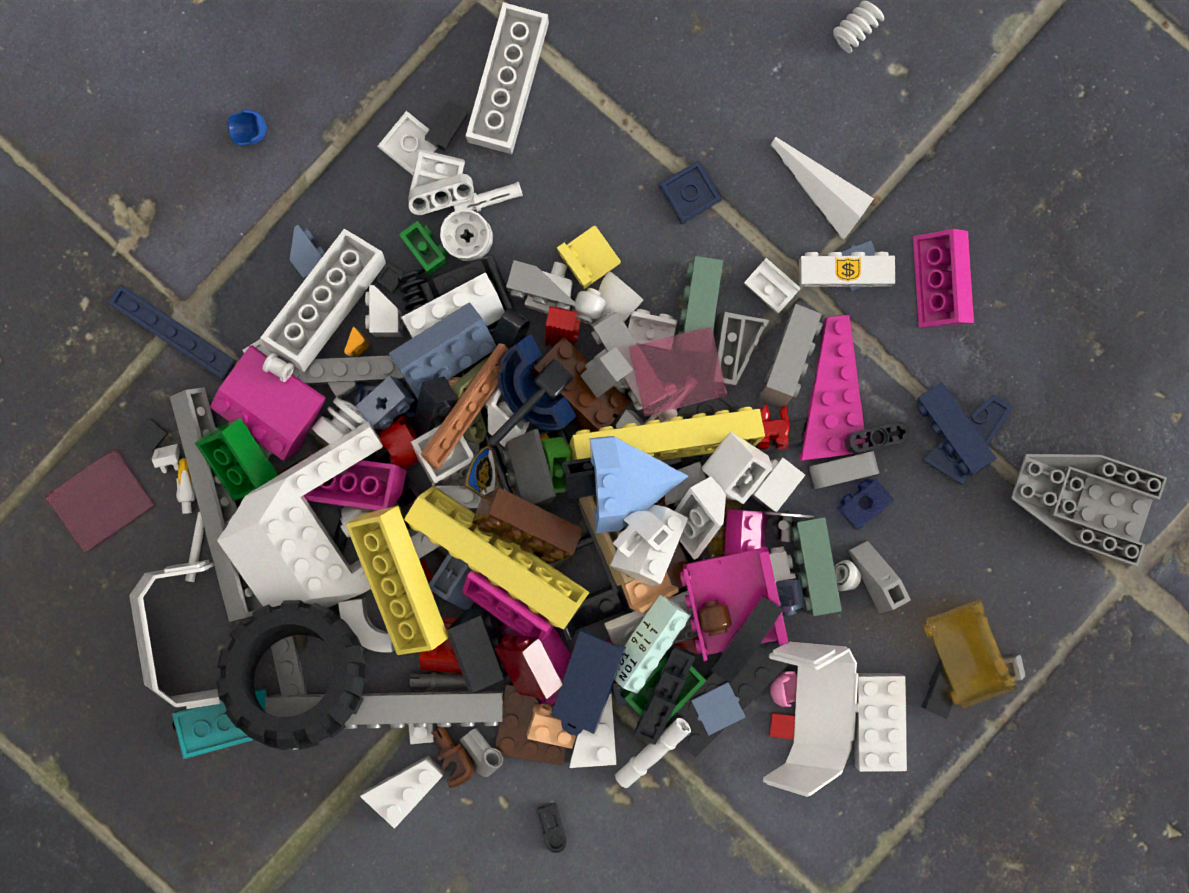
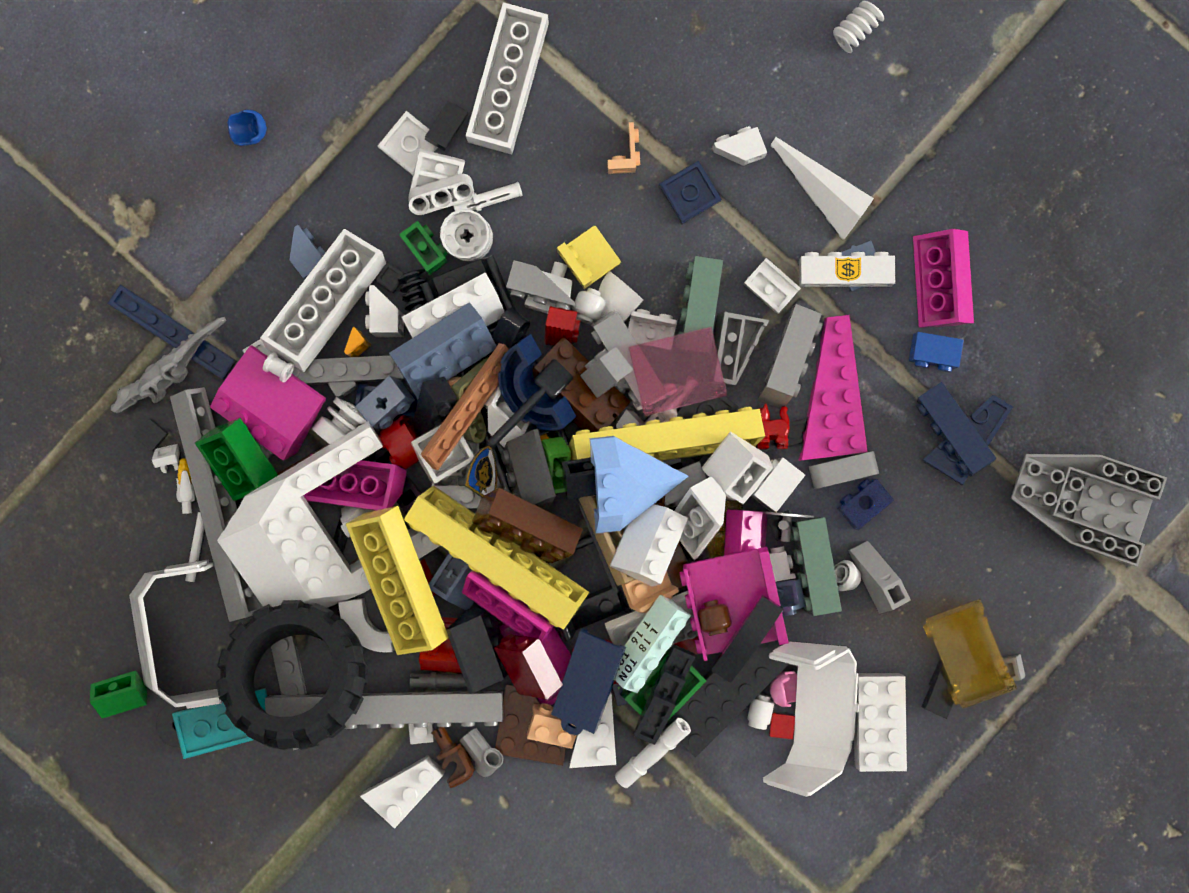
(99, 500): clear pink piece -> none
(118, 694): none -> green brick
(163, 373): none -> light grey animal
(552, 825): black piece -> none
(620, 164): none -> light nougat bracket
(642, 527): white brick -> none
(718, 708): sand blue piece -> none
(741, 148): none -> white slope
(760, 712): none -> white brick
(885, 439): black beam -> none
(936, 351): none -> blue brick

